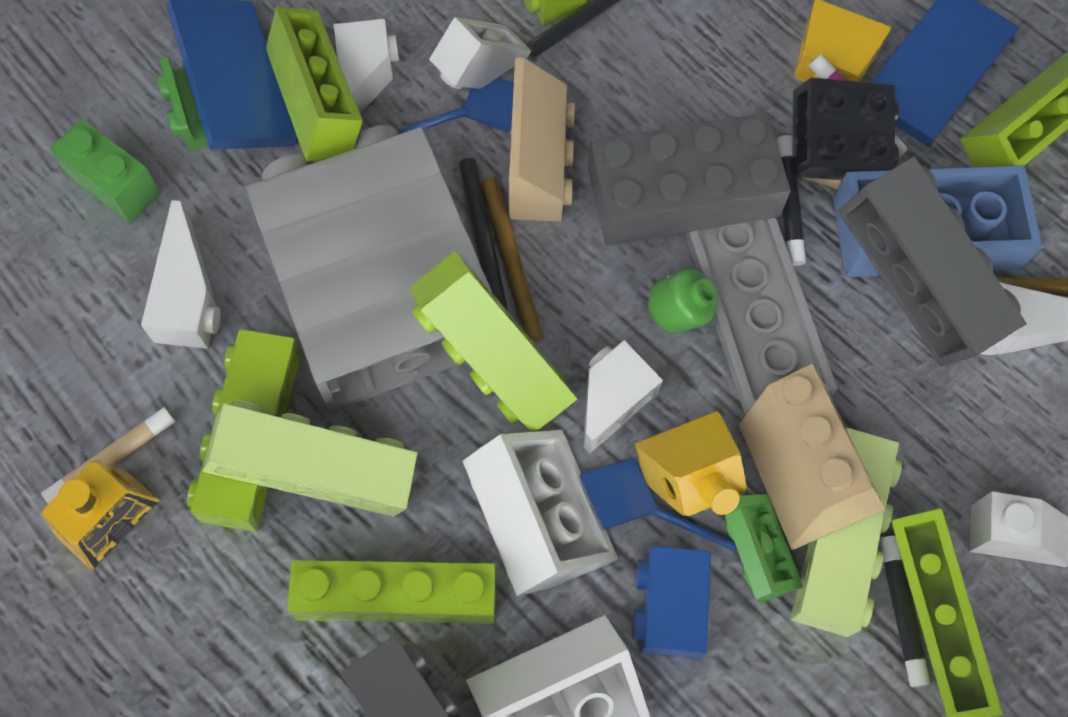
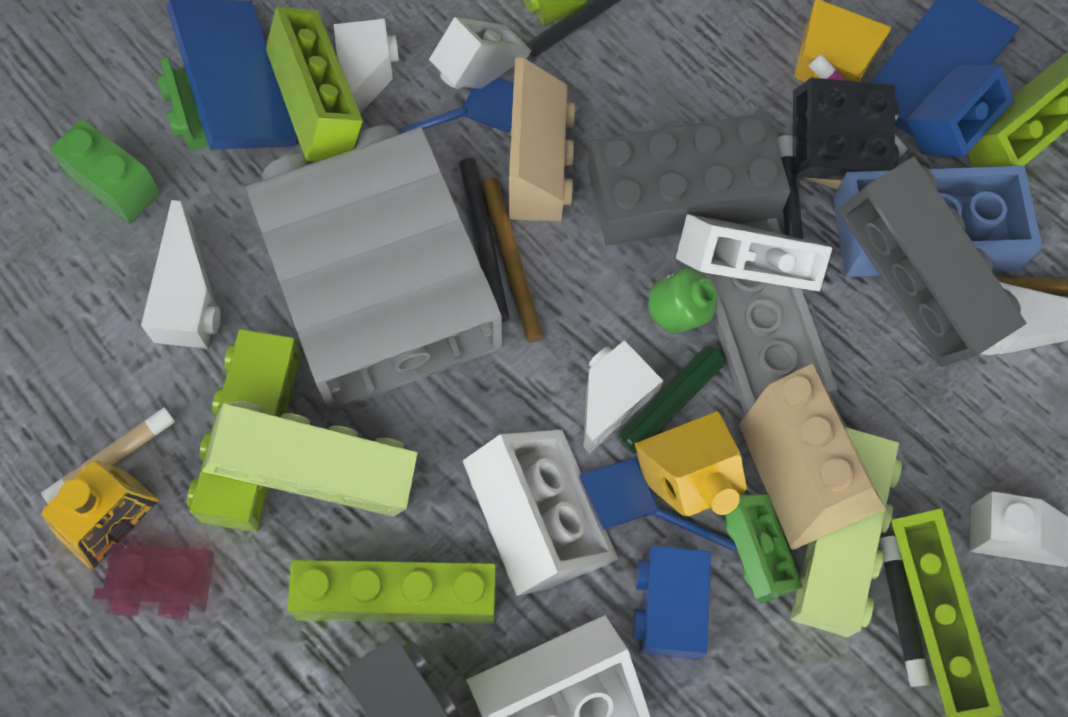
(156, 578): none -> clear pink bracket
(490, 342): lime brick -> none
(672, 398): none -> dark green axle
(752, 253): none -> white slope
(960, 110): none -> blue brick

